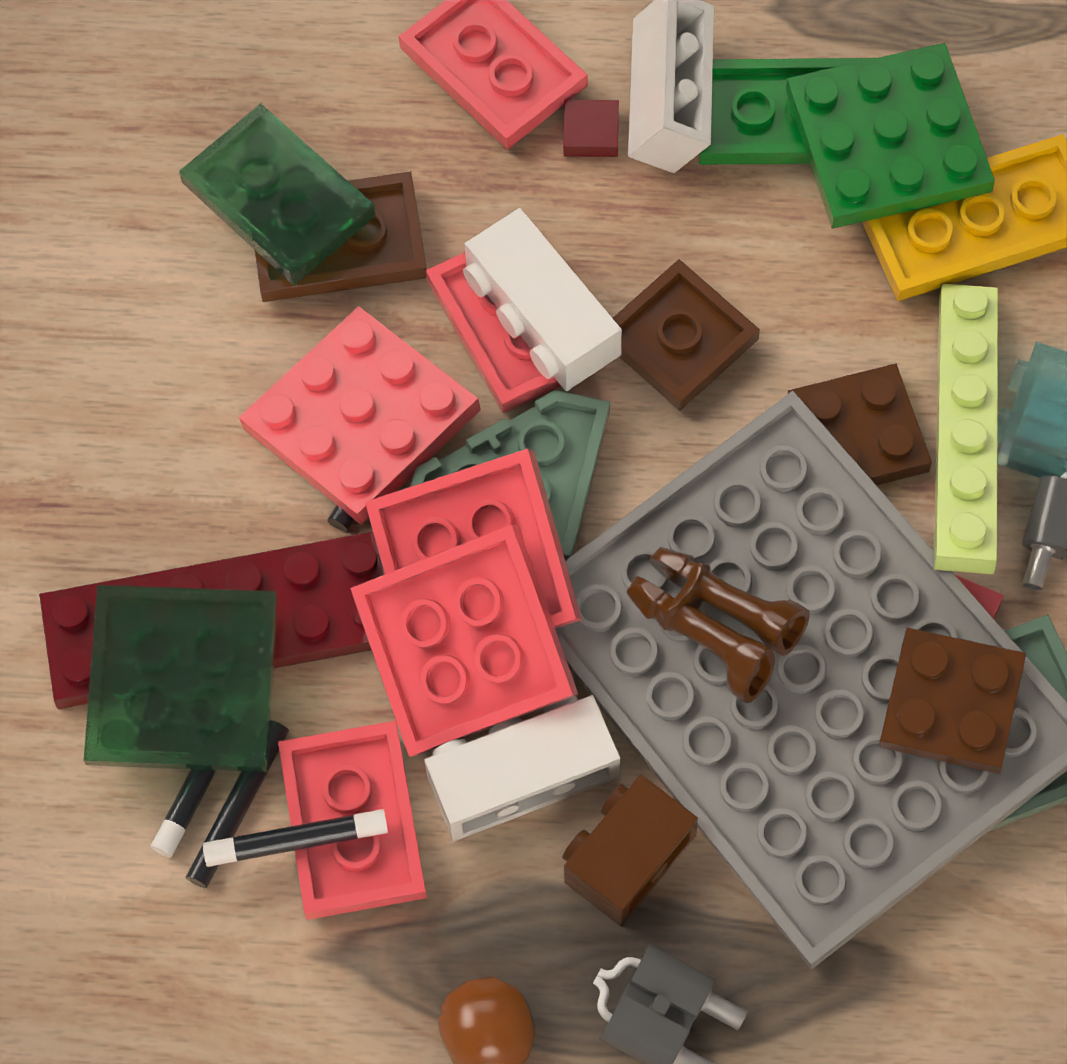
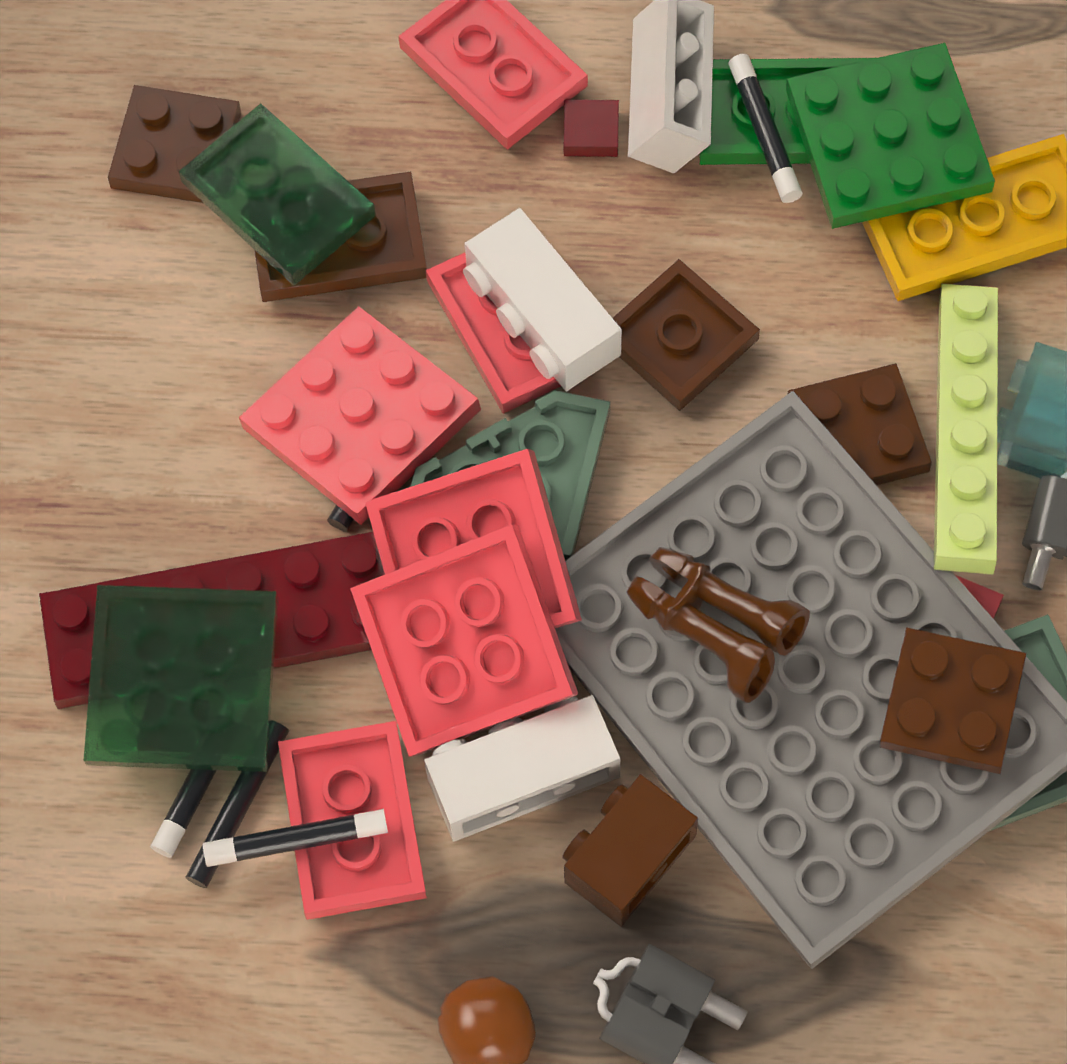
(163, 135): none -> reddish brown plate
(765, 128): none -> black bar

